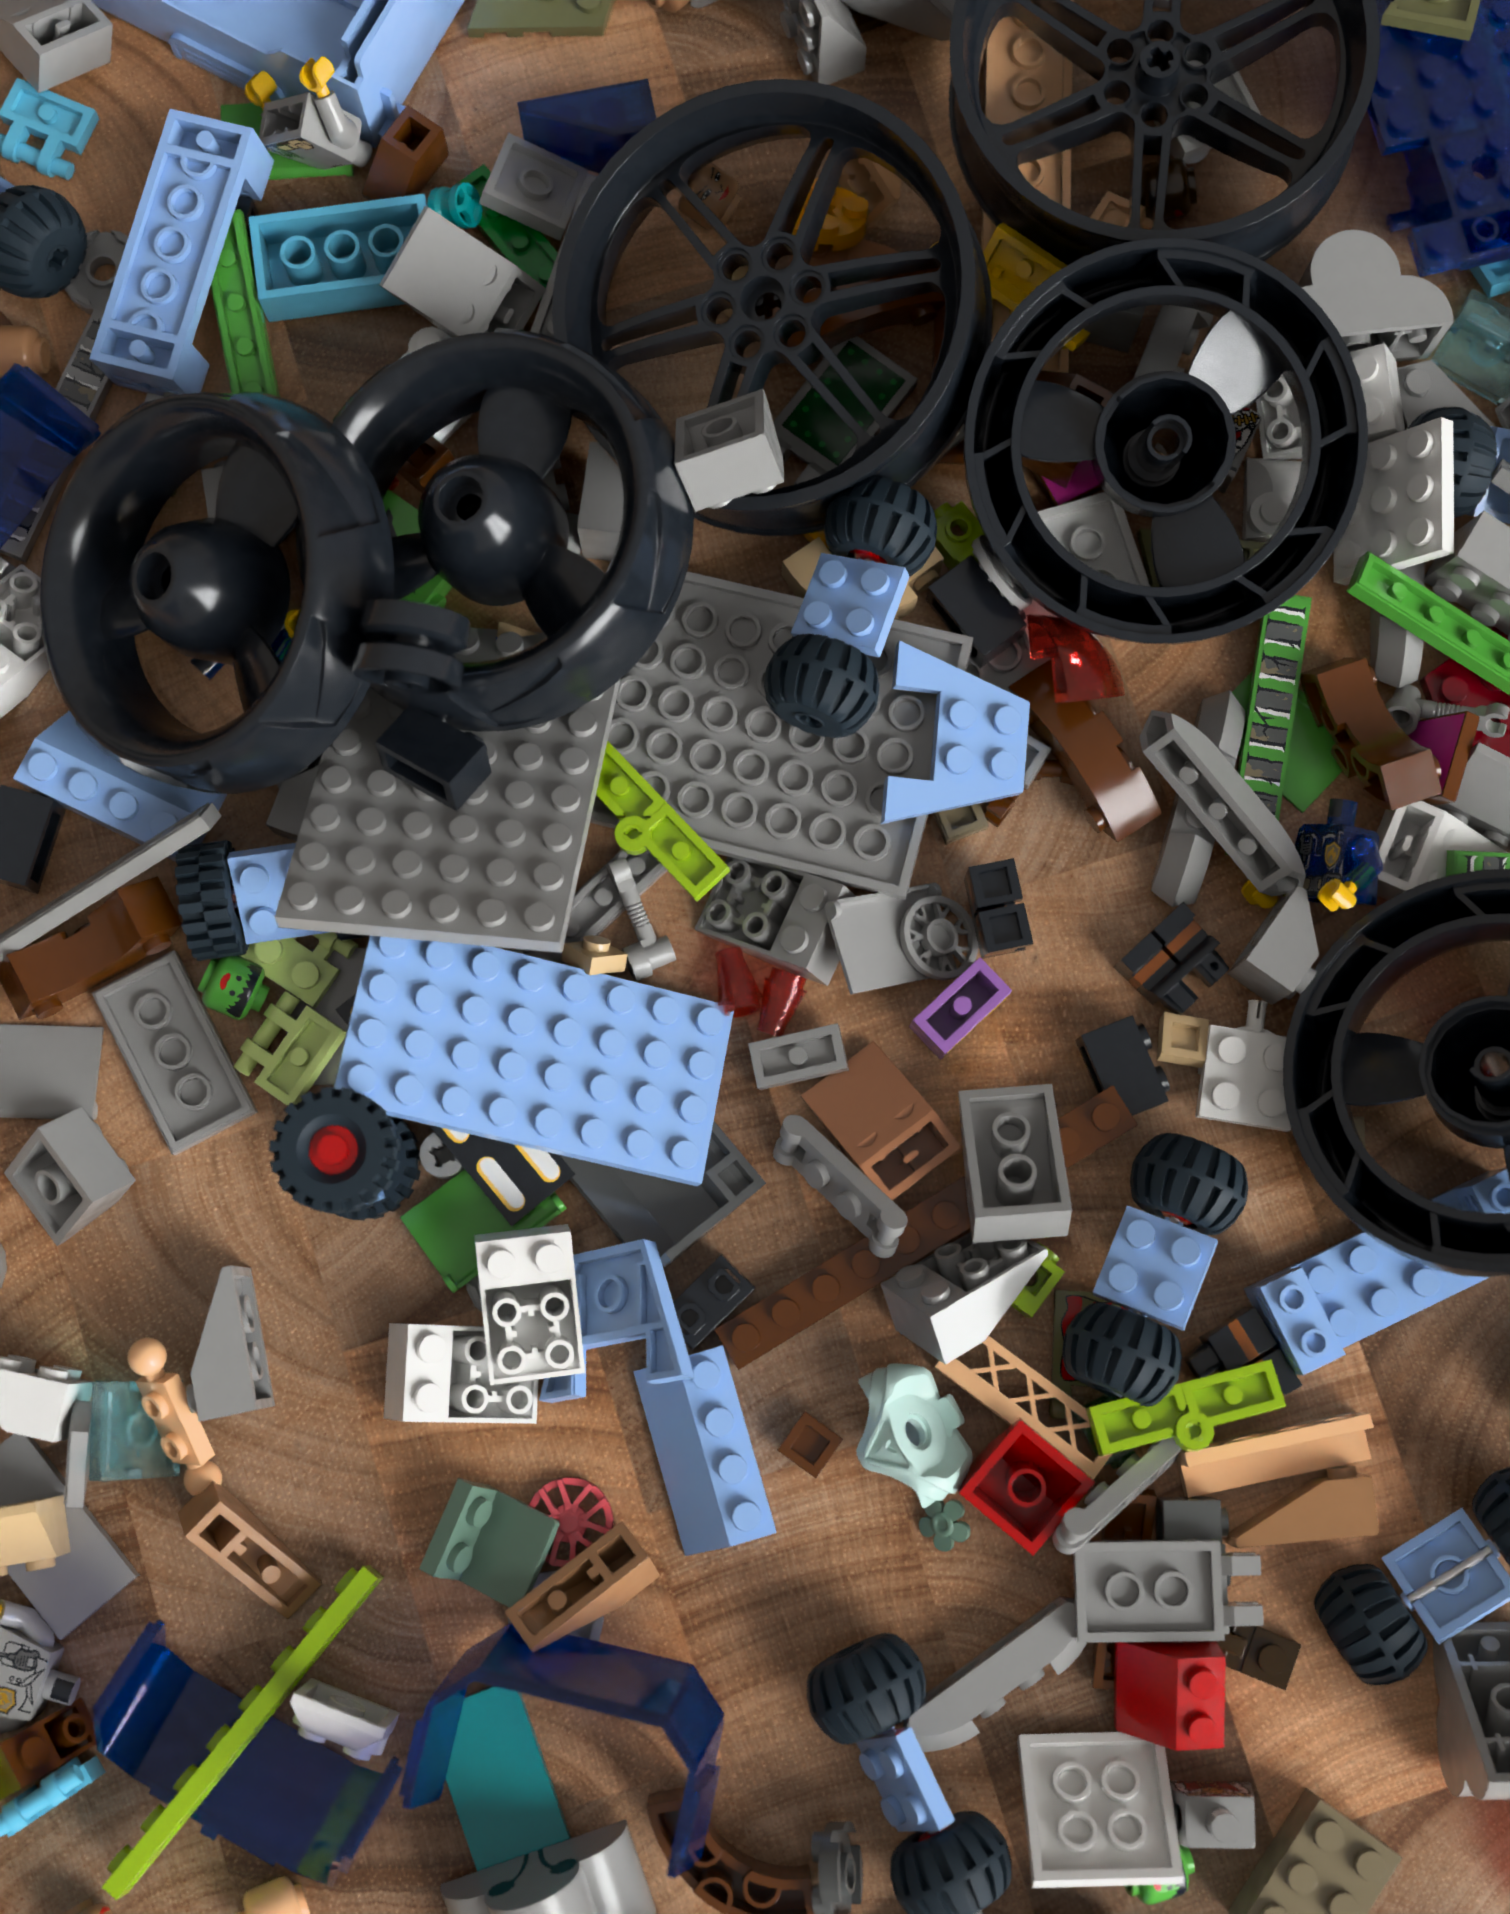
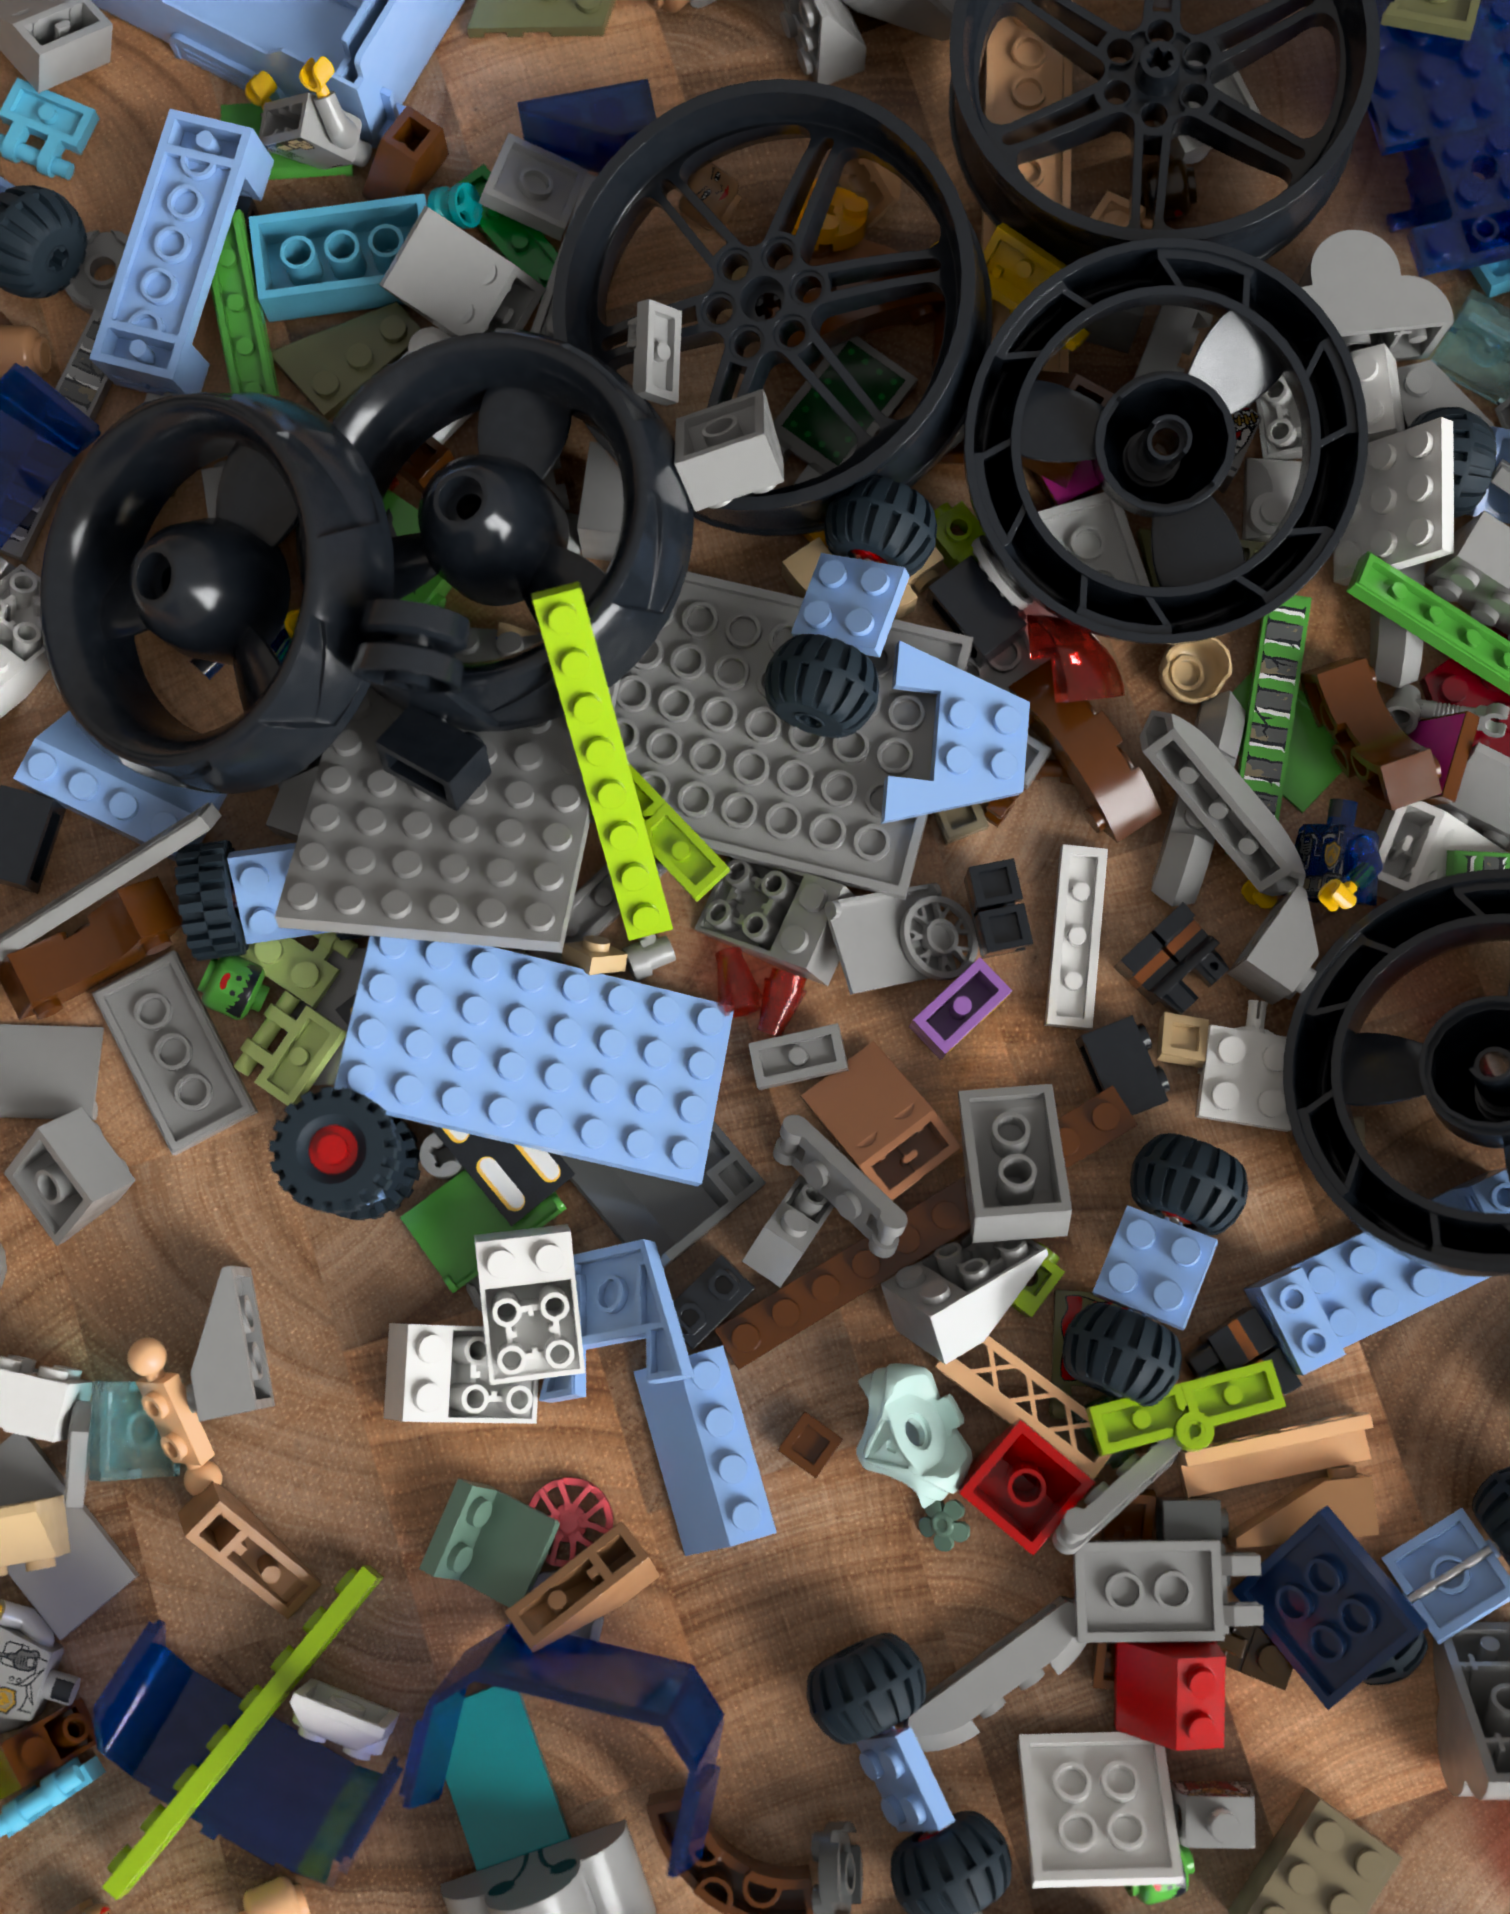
(343, 357): none -> olive wing
(602, 759): none -> lime plate
(657, 348): none -> light grey hinge
(788, 1232): none -> light grey slope
(1076, 937): none -> white plate
(1195, 670): none -> tan hair
(1330, 1607): none -> dark blue plate

